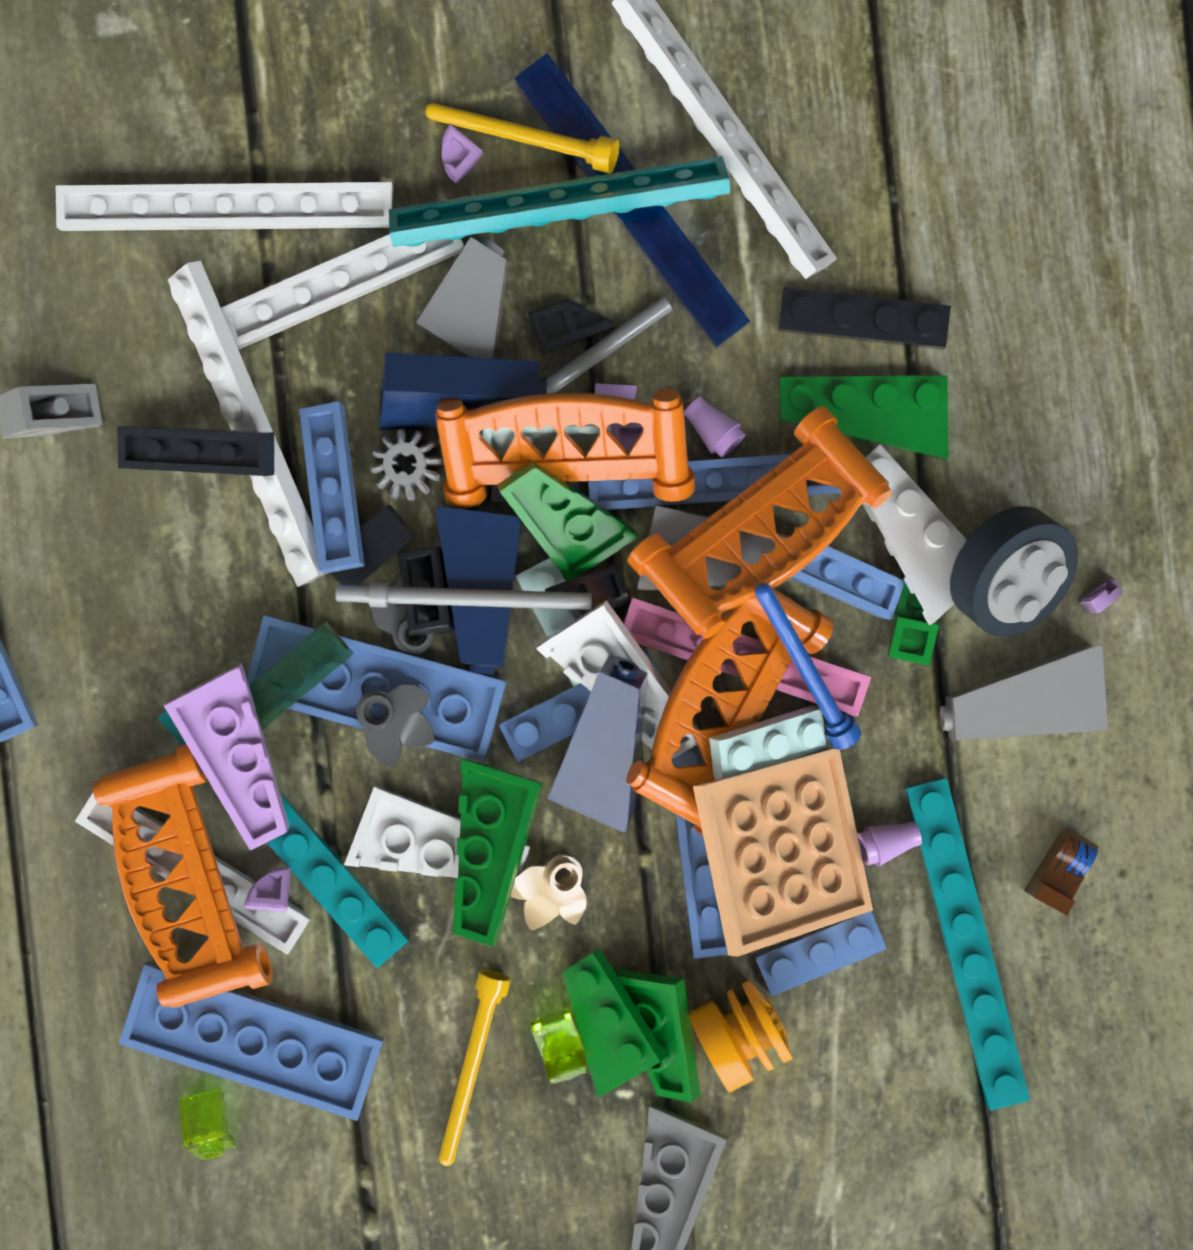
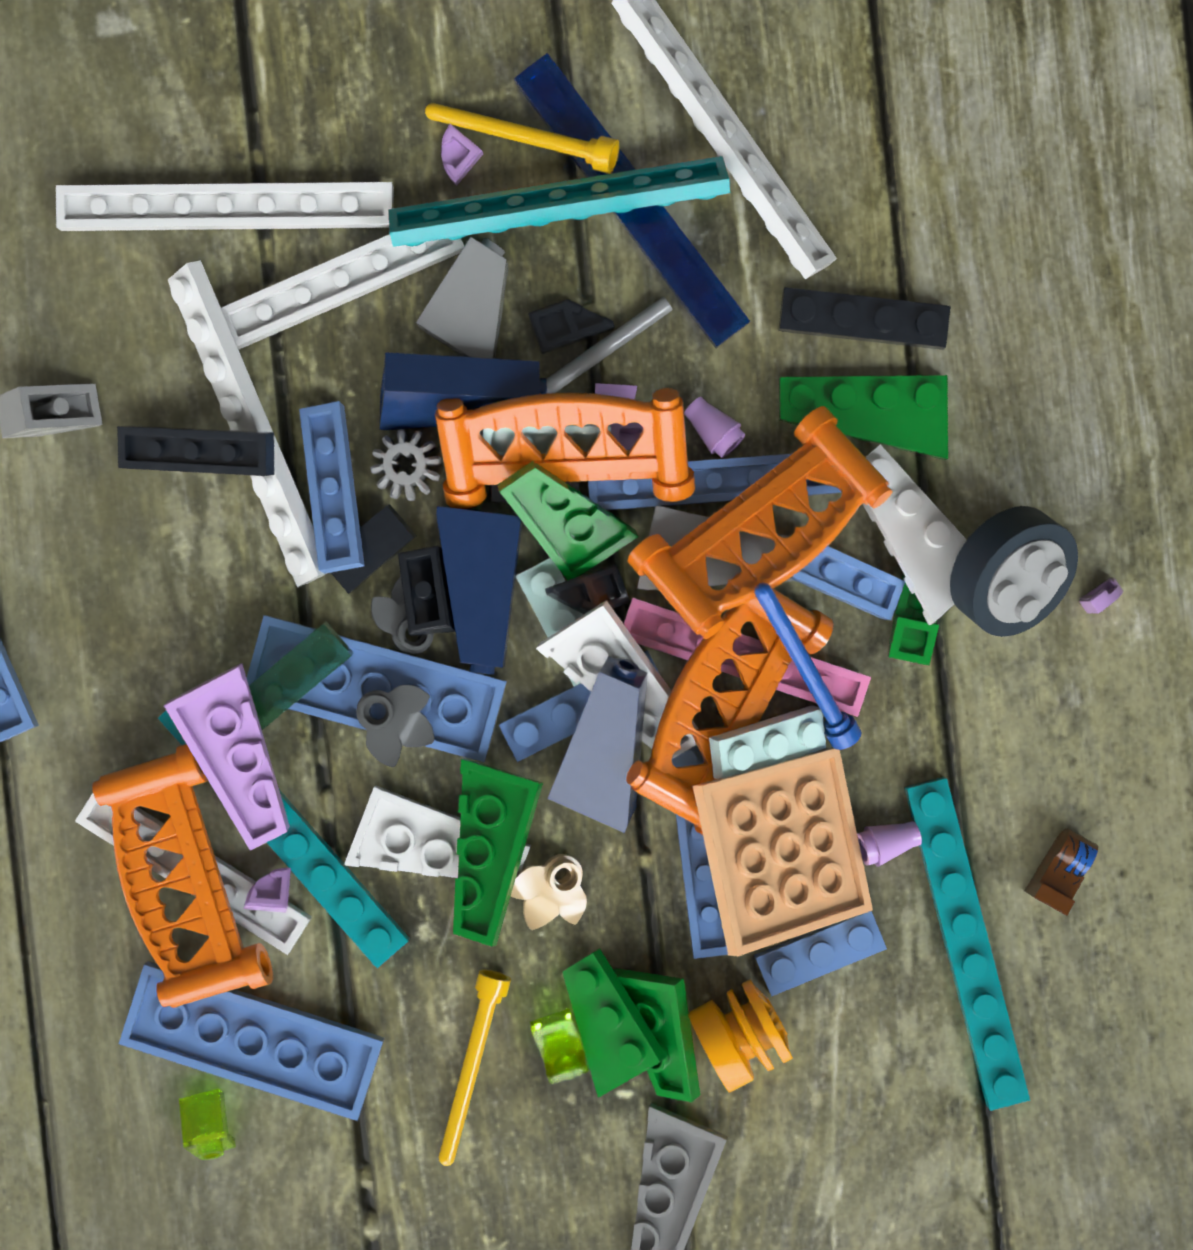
(381, 594): light grey bar -> none
(1039, 699): light grey slope -> none

